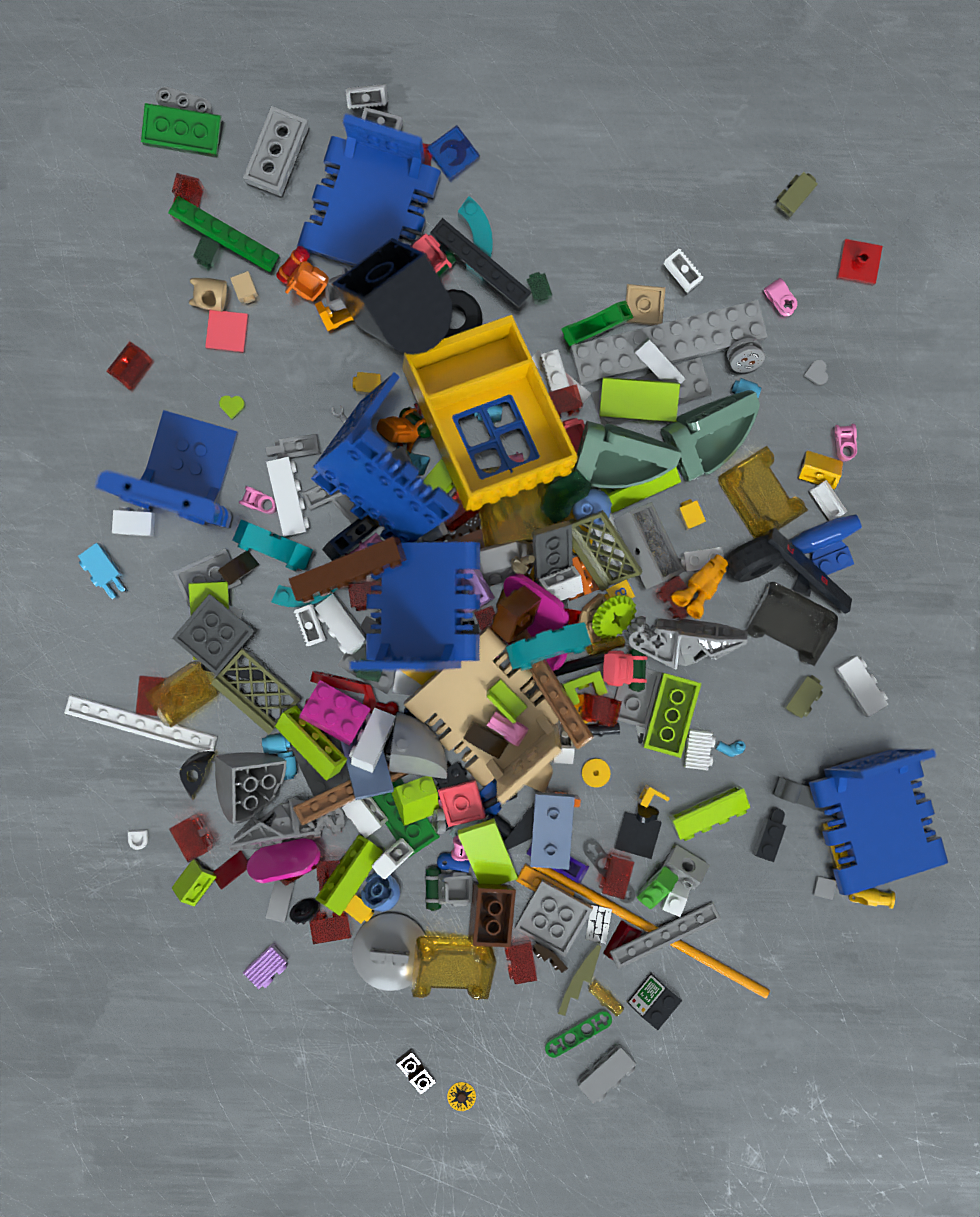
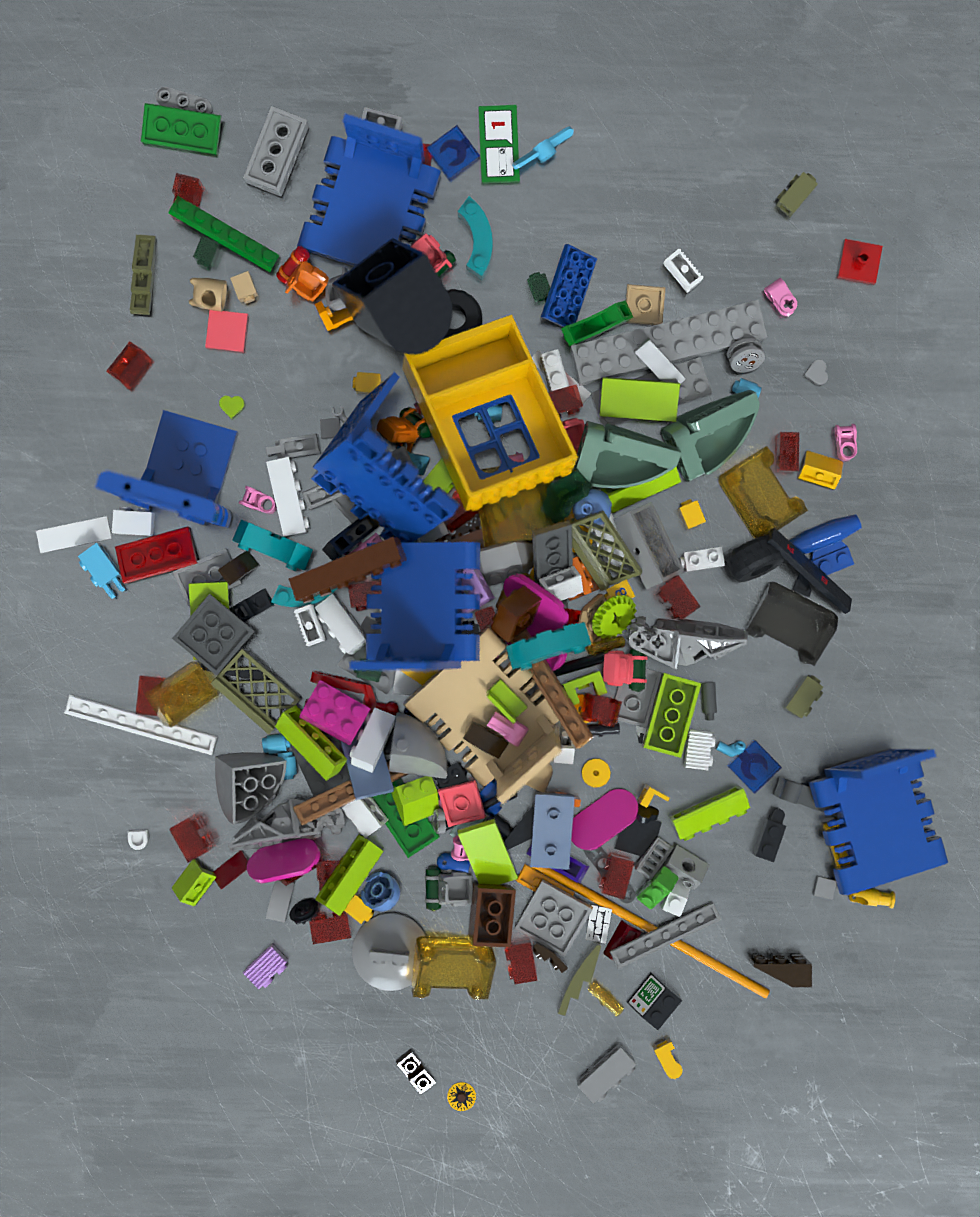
(73, 534): none -> white sticker
(143, 274): none -> olive slope
(156, 555): none -> red tile
(198, 763): black piece -> none
(252, 606): none -> black slope
(329, 427): none -> light grey tile
(366, 96): white brick -> none
(392, 858): white brick -> none
(480, 262): black tile -> none
(498, 144): none -> tile
(521, 565): dark tan plate -> none
(545, 149): none -> medium azure piece
(568, 286): none -> blue tile
(580, 1036): green beam -> none
(604, 819): none -> dark pink tile
(648, 854): none -> light grey slope
(671, 1066): none -> yellow leg
(705, 583): light orange piece -> none
(709, 699): none -> dark grey cylinder
(754, 766): none -> clear blue tile
(787, 452): none -> clear red brick
(793, 970): none -> dark brown slope
(828, 500): white tile -> none
(862, 685): white brick -> none

